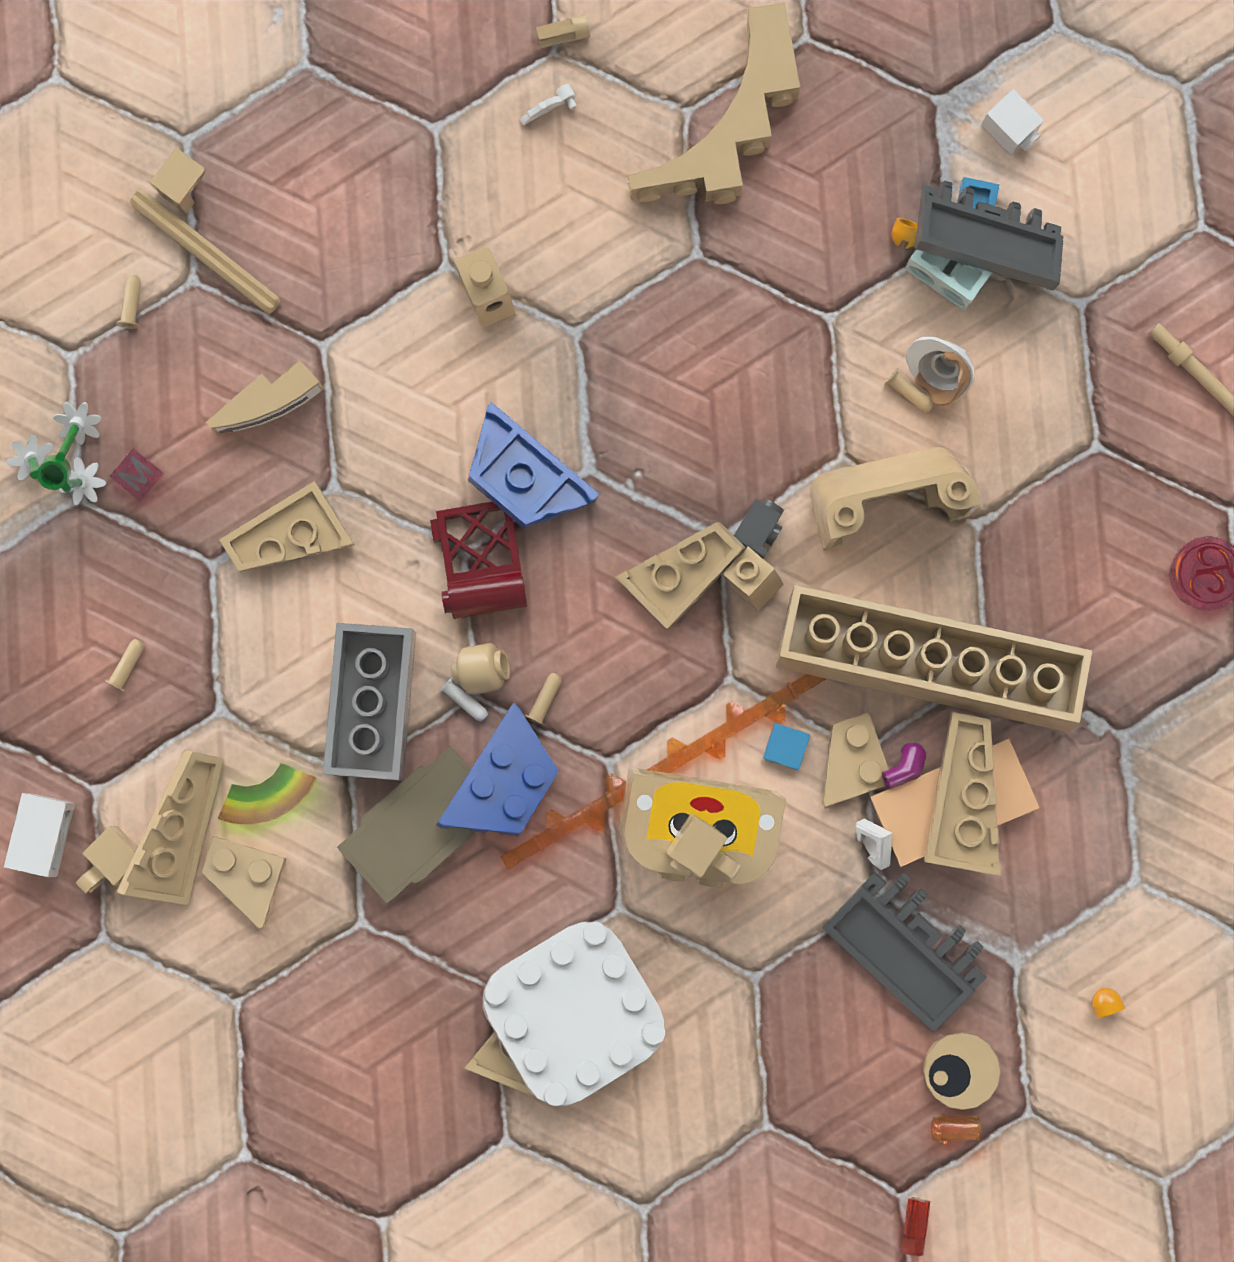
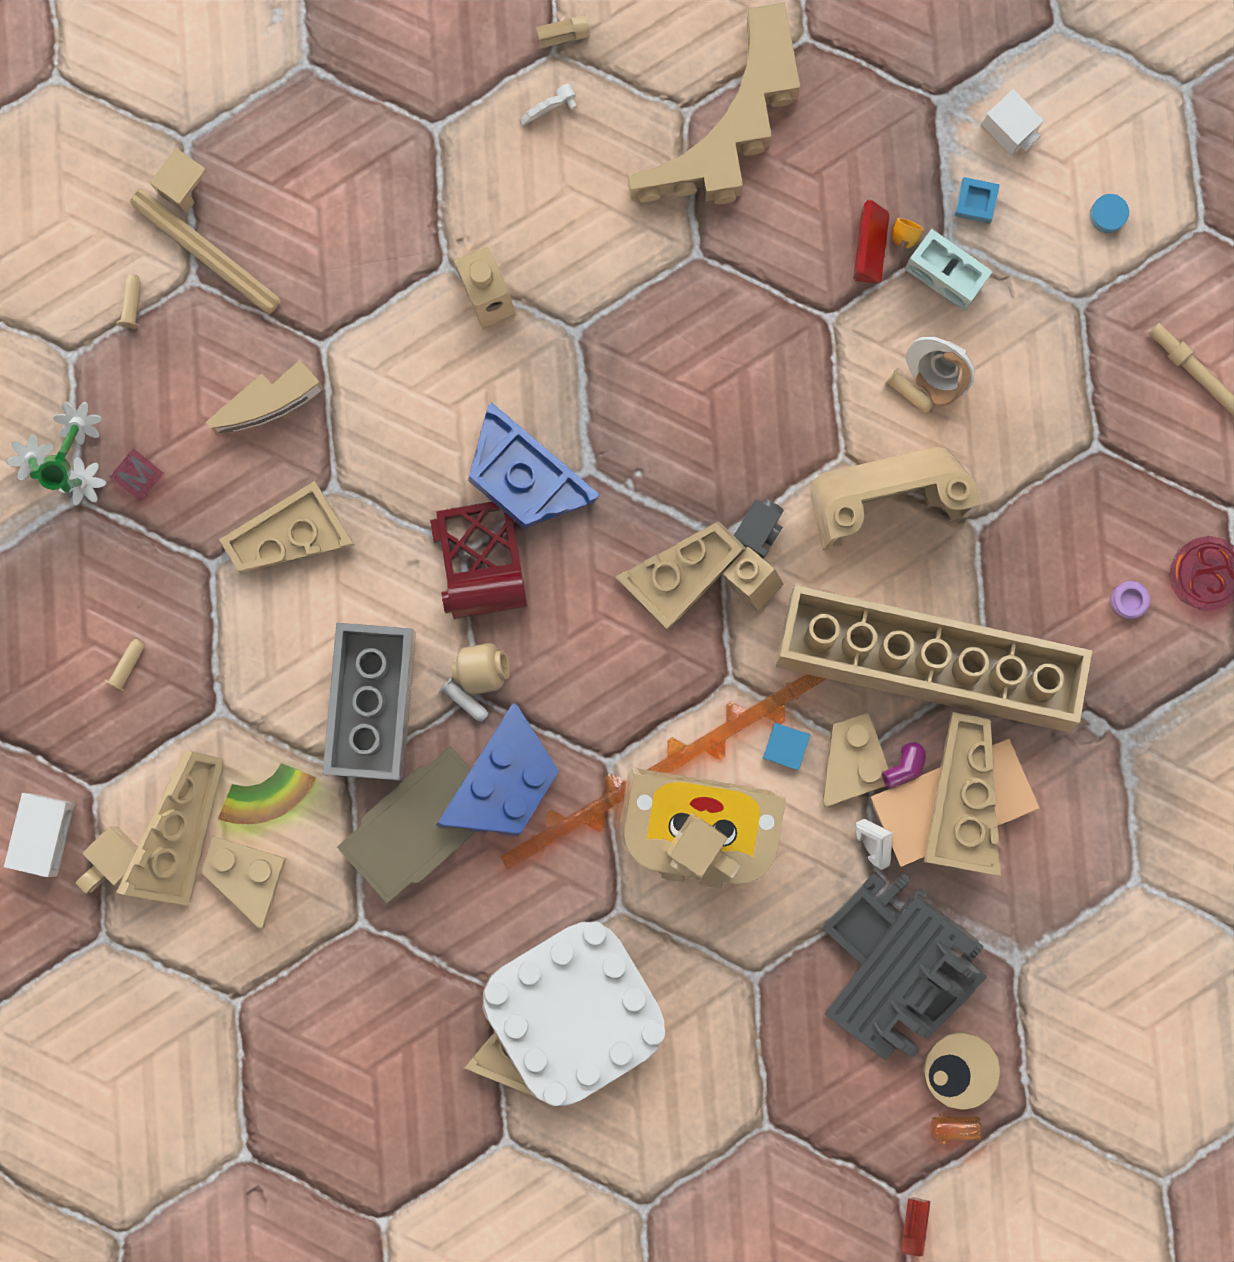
(545, 699): tan piece -> none
(871, 243): none -> red slope
(903, 973): none -> dark grey hinge
(989, 236): dark grey hinge -> none
(1106, 1002): light orange hinge -> none
(1109, 213): none -> dark azure tile
(1130, 600): none -> lavender tile

